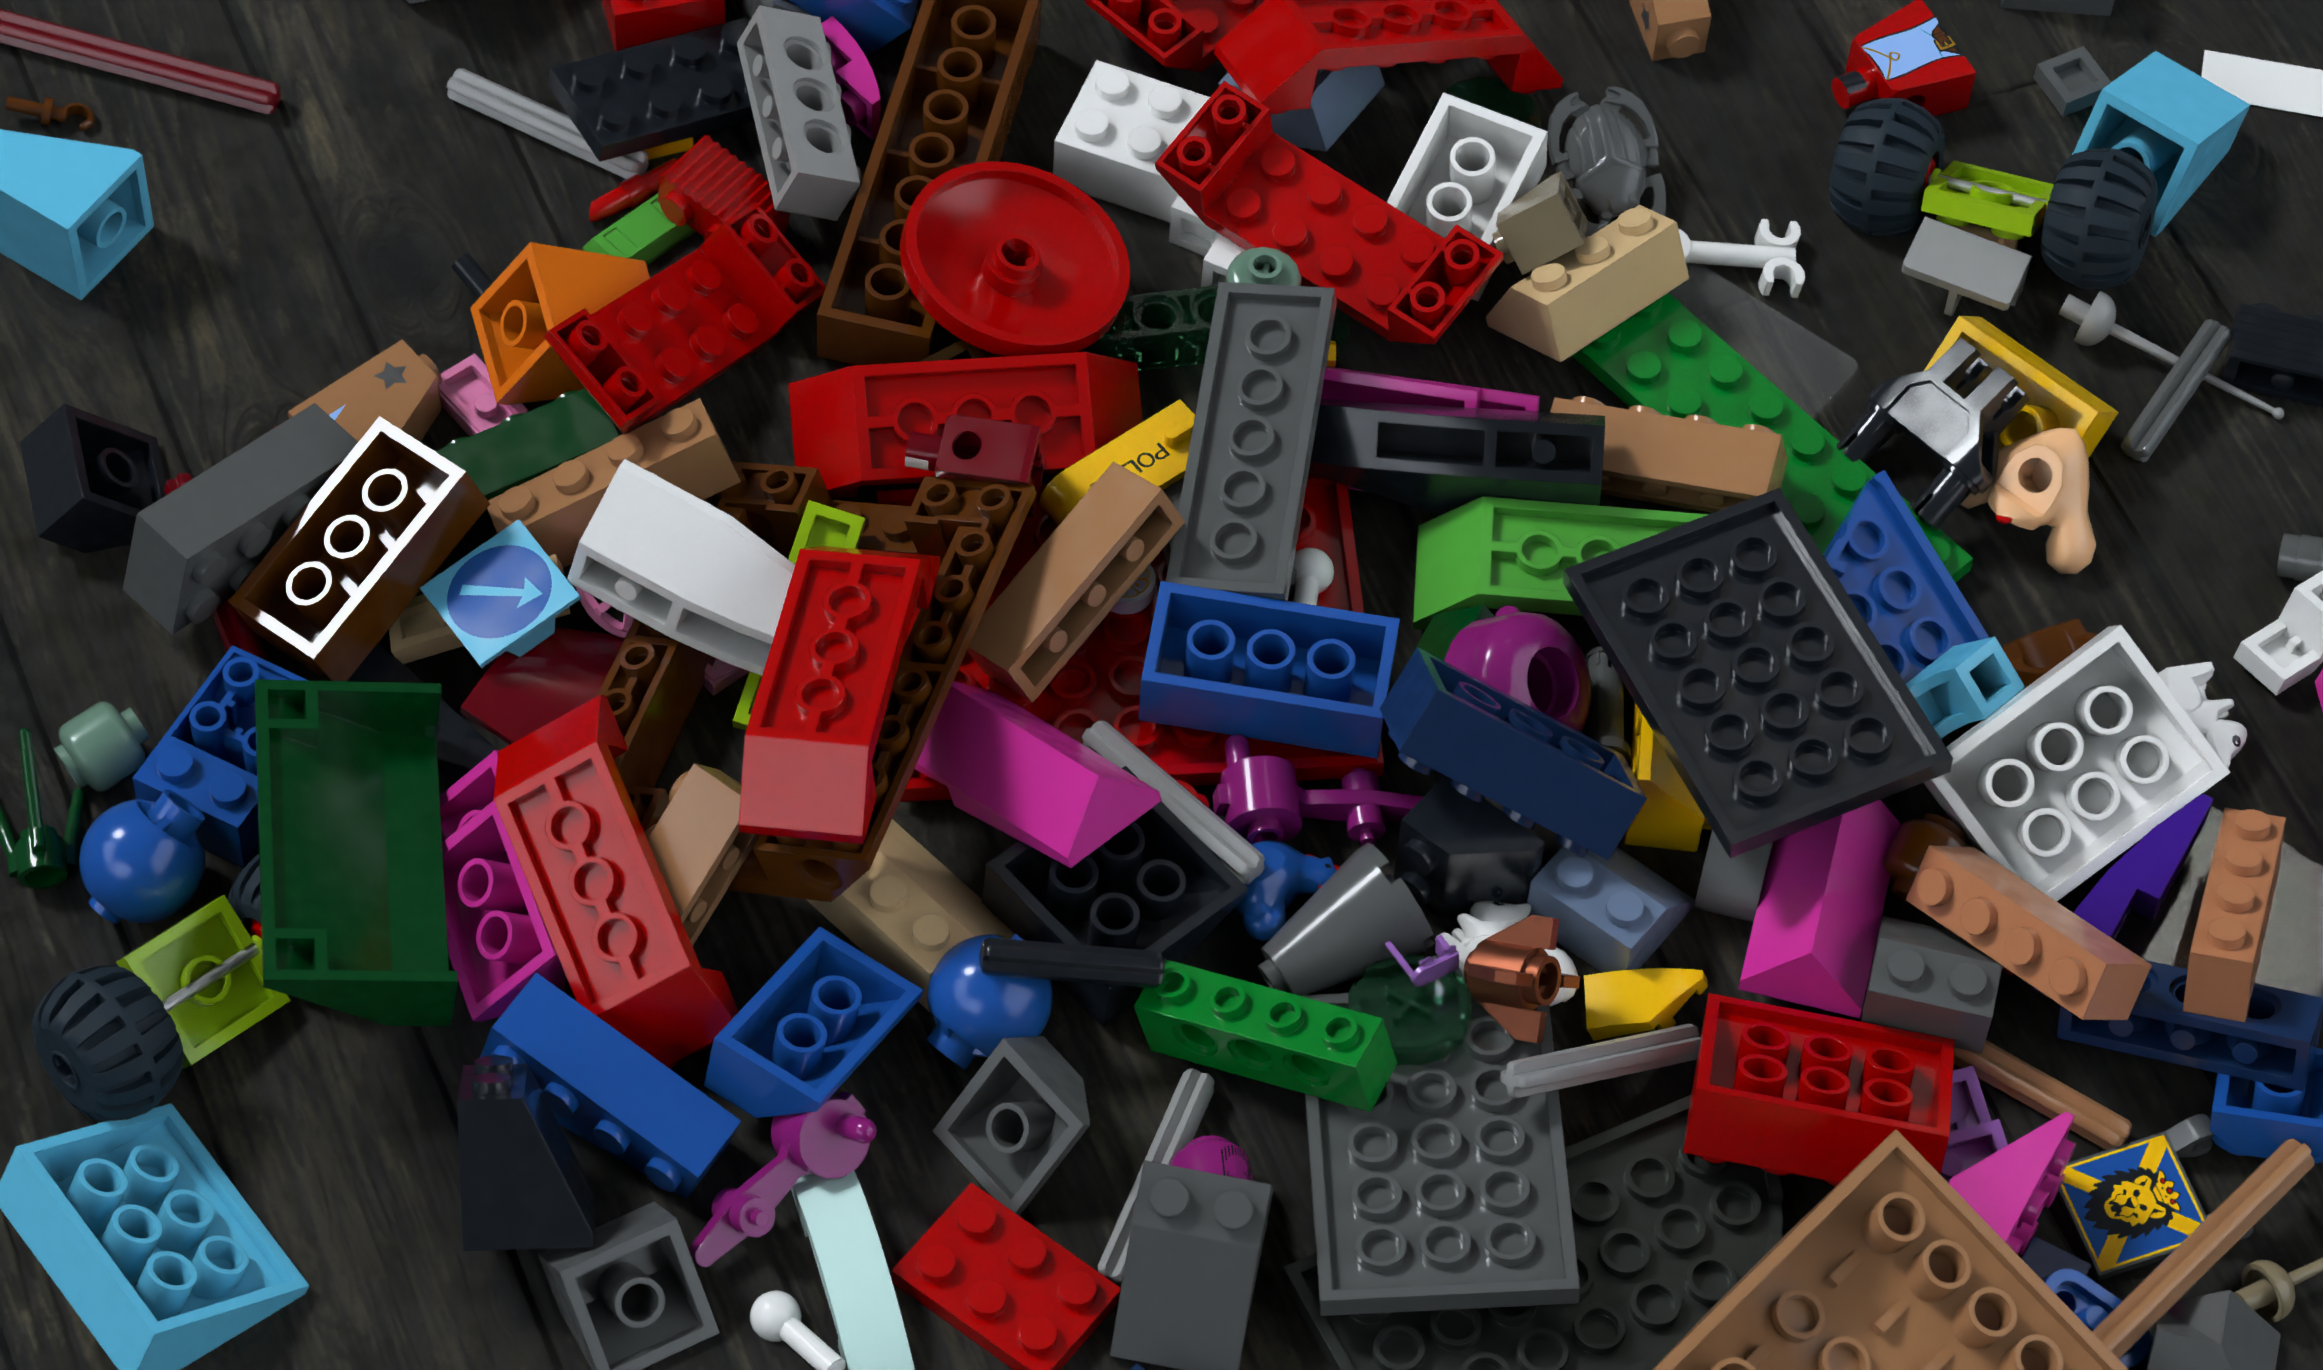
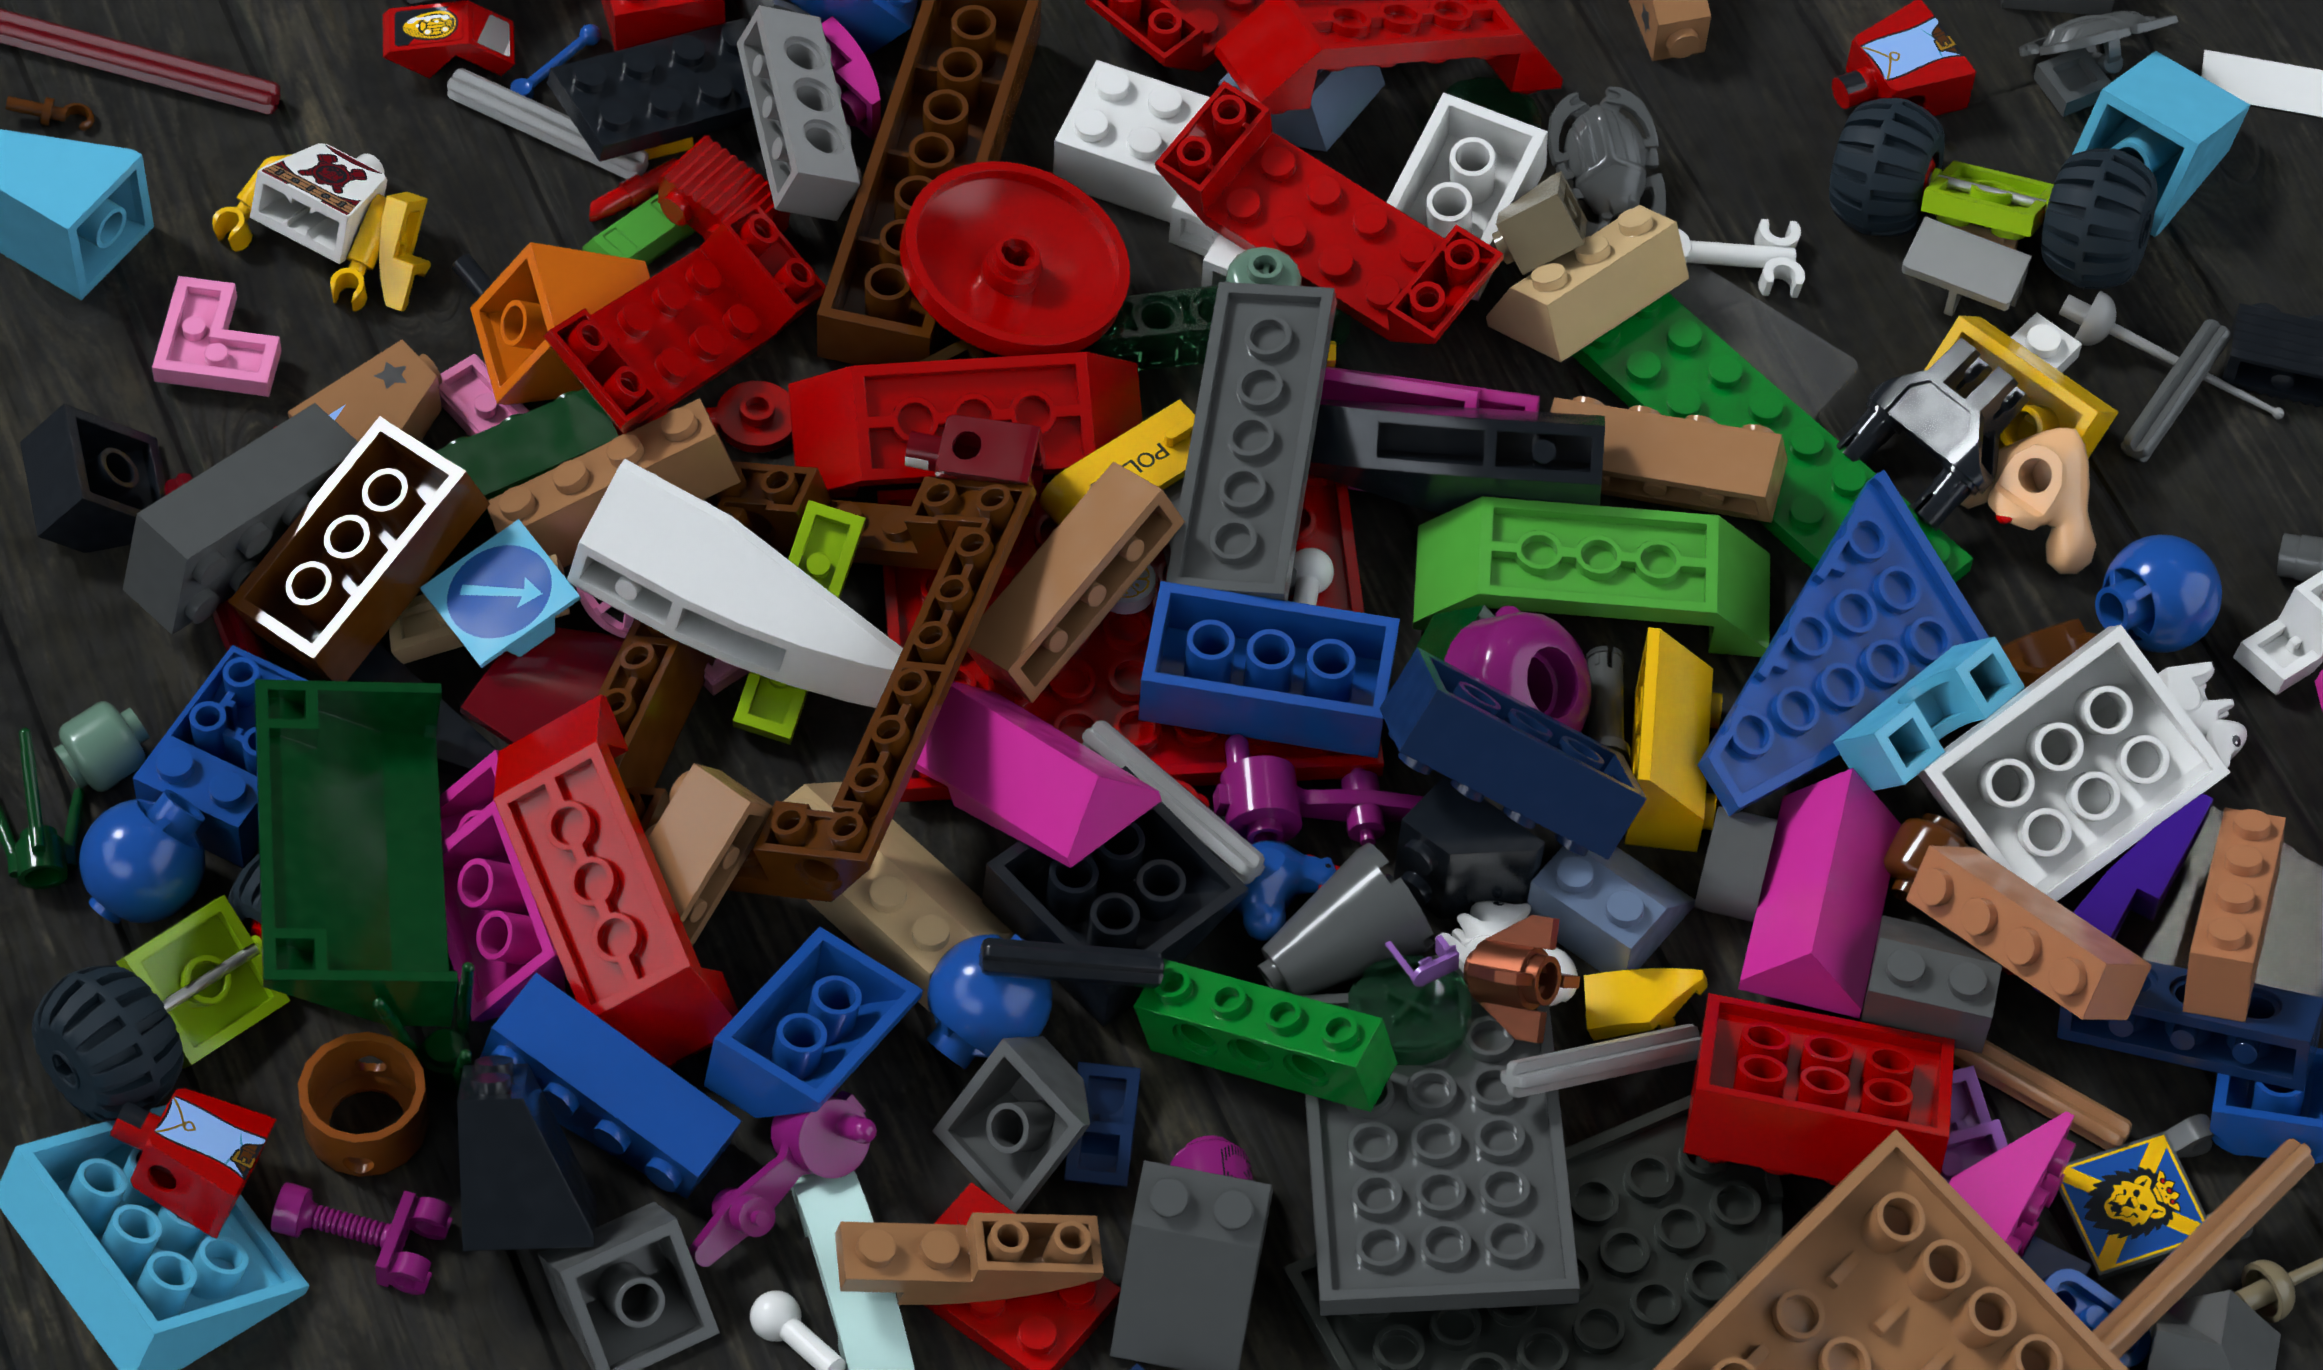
(194, 1154): none -> red torso
(202, 351): none -> bright pink plate
(321, 203): none -> torso
(337, 1074): none -> dark orange piece
(397, 243): none -> yellow slope
(403, 1270): none -> magenta bar
(432, 34): none -> slope
(444, 1050): none -> dark green plant
(589, 35): none -> blue hinge
(751, 417): none -> red piece
(829, 692): red slope -> none
(974, 1262): none -> medium nougat slope
(1106, 1146): none -> dark blue slope
(1173, 1134): light grey axle -> none
(1756, 672): black plate -> none
(2048, 342): none -> white plate
(2095, 30): none -> dark grey shield
(2161, 593): none -> blue brick

